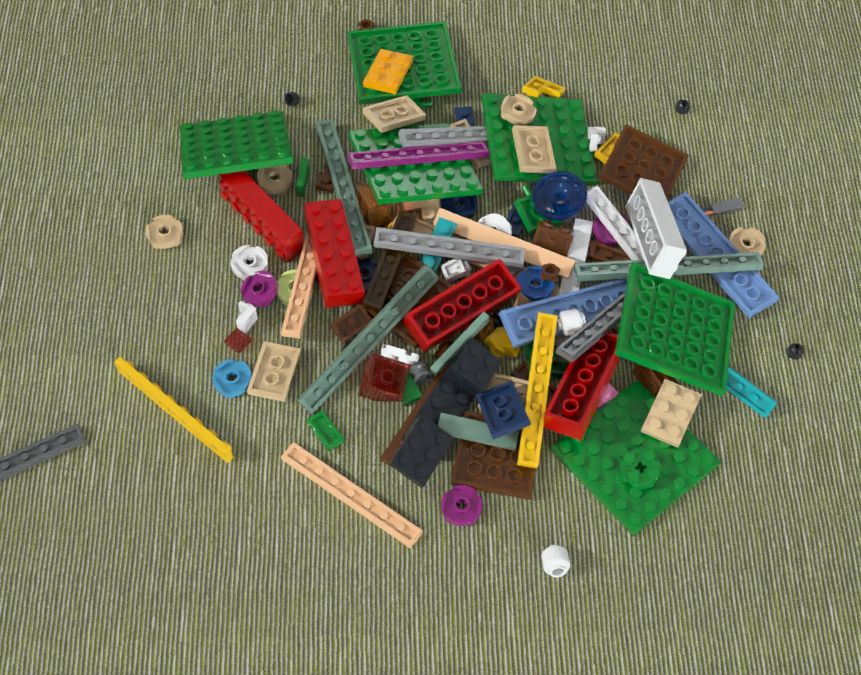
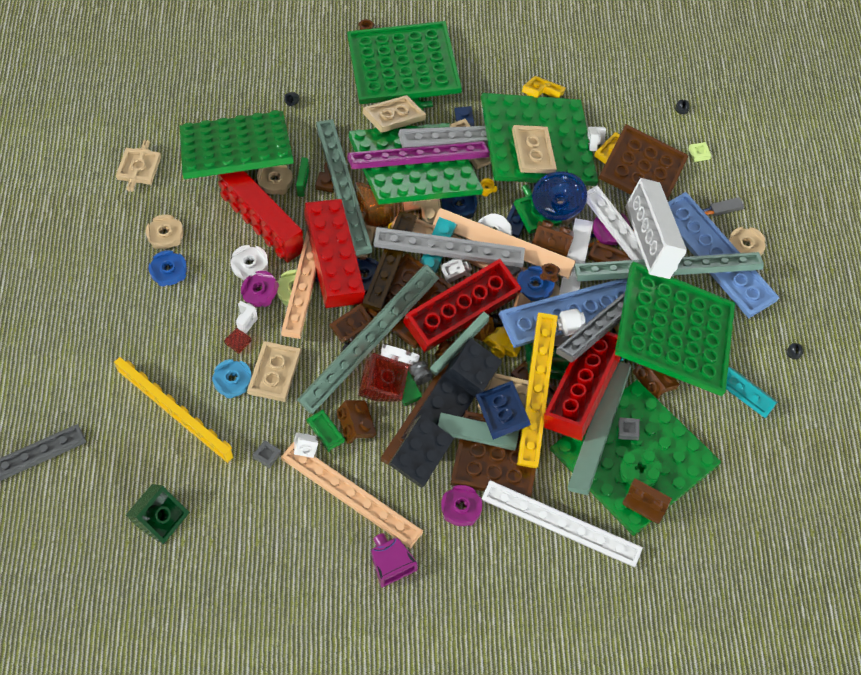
(138, 166): none -> tan plate
(157, 513): none -> dark green slope
(168, 277): none -> blue plate
(267, 454): none -> dark grey plate
(305, 445): none -> white bracket
(355, 420): none -> reddish brown bracket
(388, 71): light orange plate -> none
(391, 560): none -> magenta torso
(487, 182): none -> yellow plate
(516, 117): tan plate -> none
(555, 560): white head -> none
(562, 523): none -> white tile
(598, 432): none -> sand green tile
(628, 428): none -> dark grey plate
(647, 501): none -> reddish brown bracket
(671, 413): tan plate -> none
(699, 152): none -> yellowish green tile

